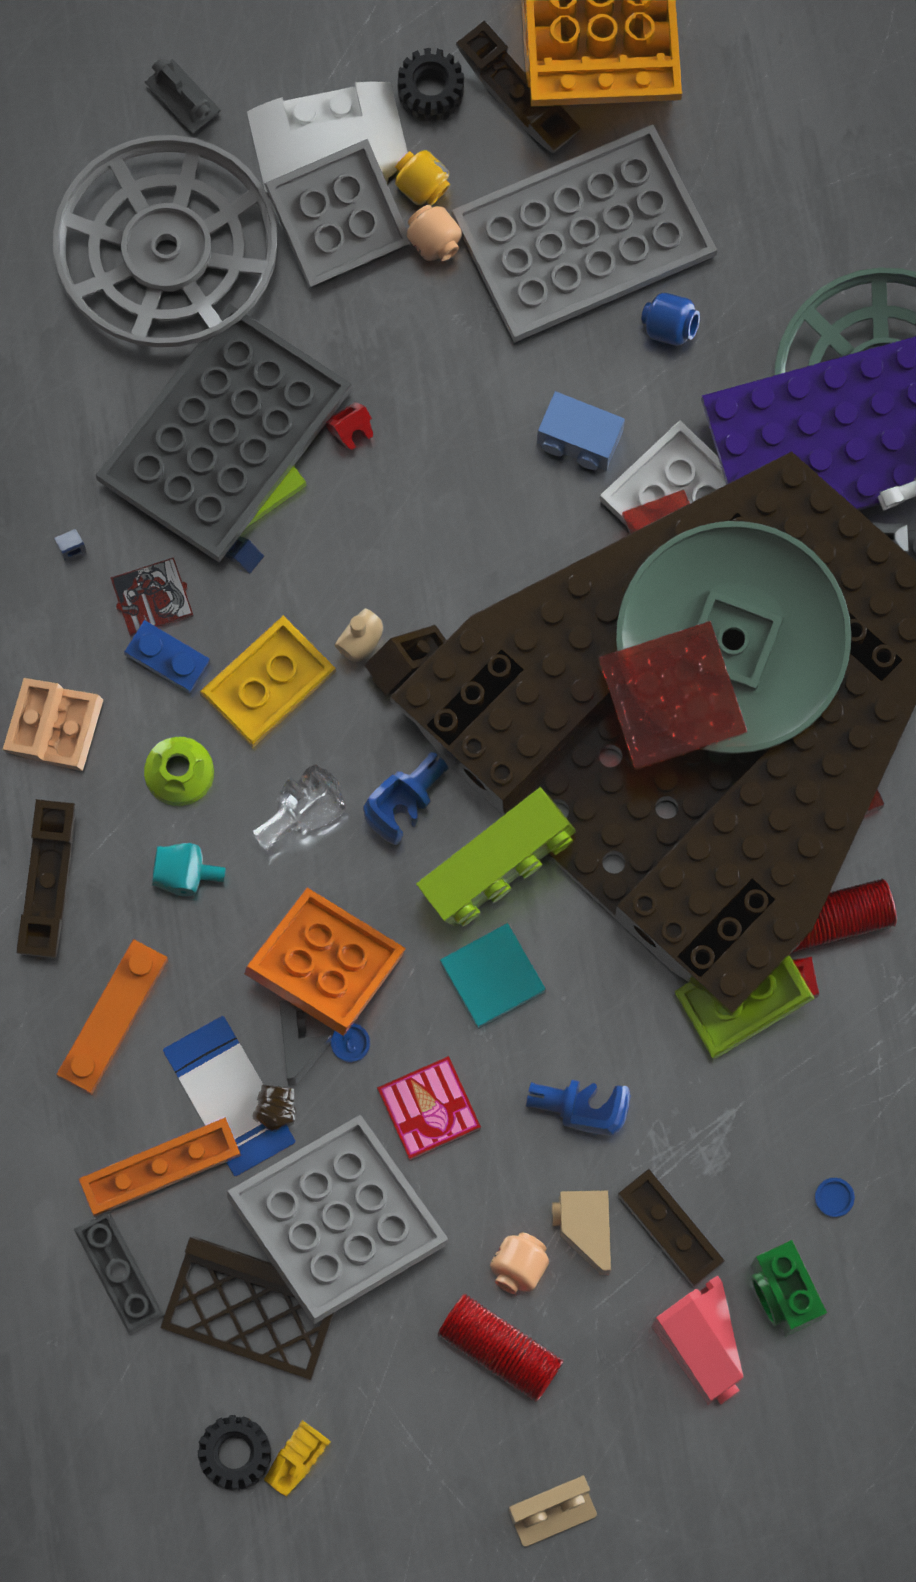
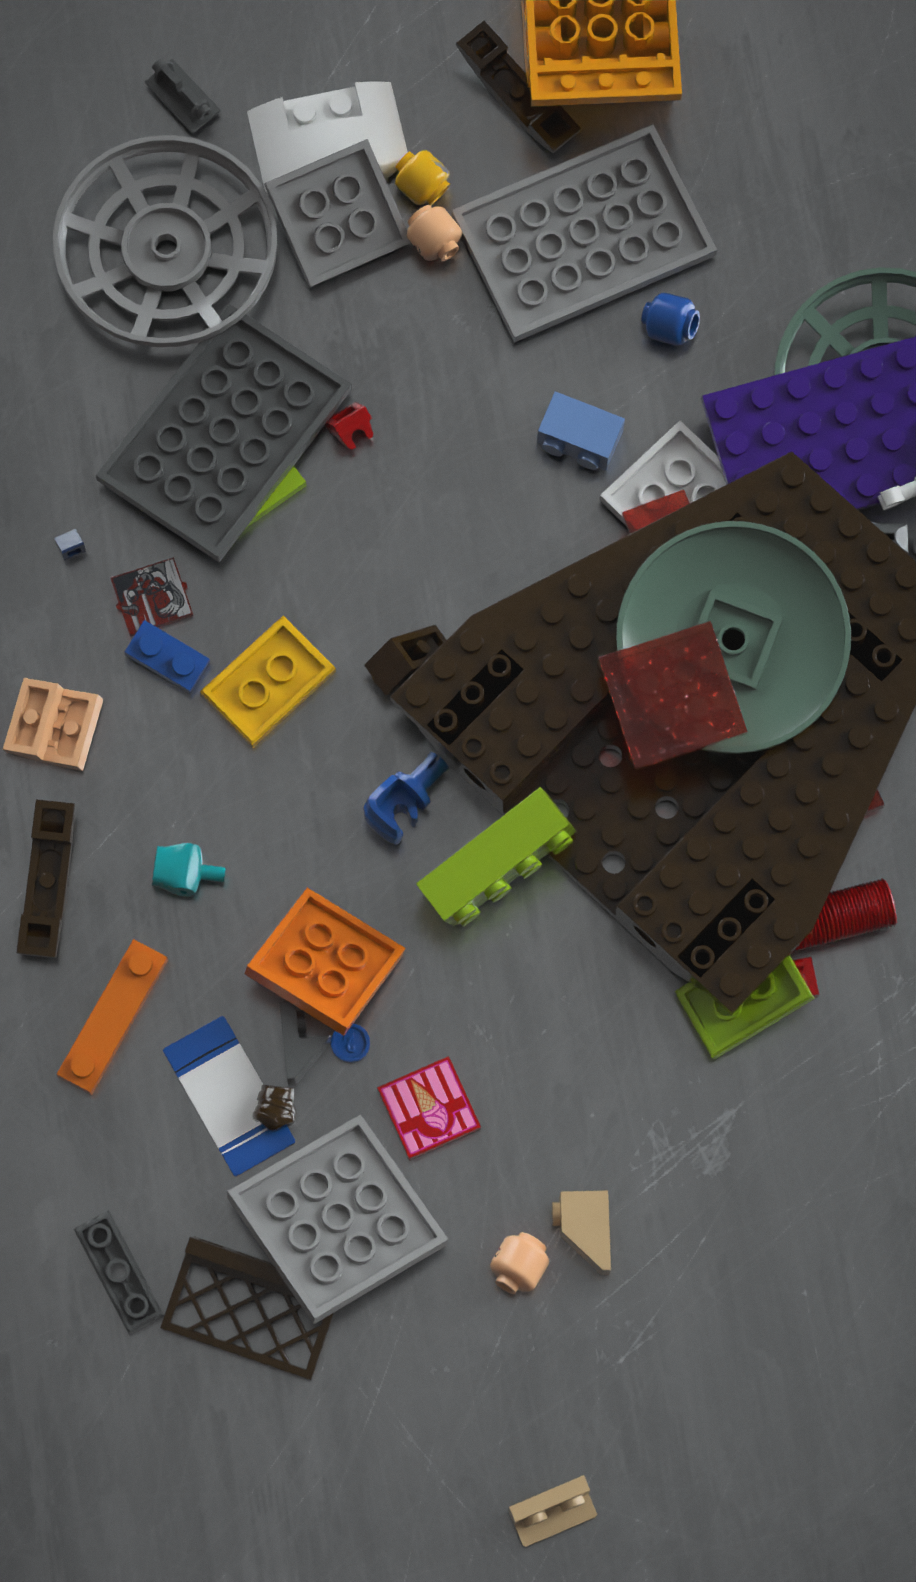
(159, 1167): orange plate -> none
(179, 789): lime piece -> none
(209, 1452): black tyre -> none
(244, 554): dark blue piece -> none
(296, 1458): yellow hinge -> none
(303, 806): clear piece -> none
(360, 636): tan piece -> none
(430, 104): black tyre -> none
(487, 1340): red piece -> none
(492, 975): teal tile -> none
(576, 1110): blue piece -> none
(671, 1228): dark brown plate -> none
(703, 1341): coral slope -> none
(786, 1289): green brick -> none
(834, 1197): blue piece -> none

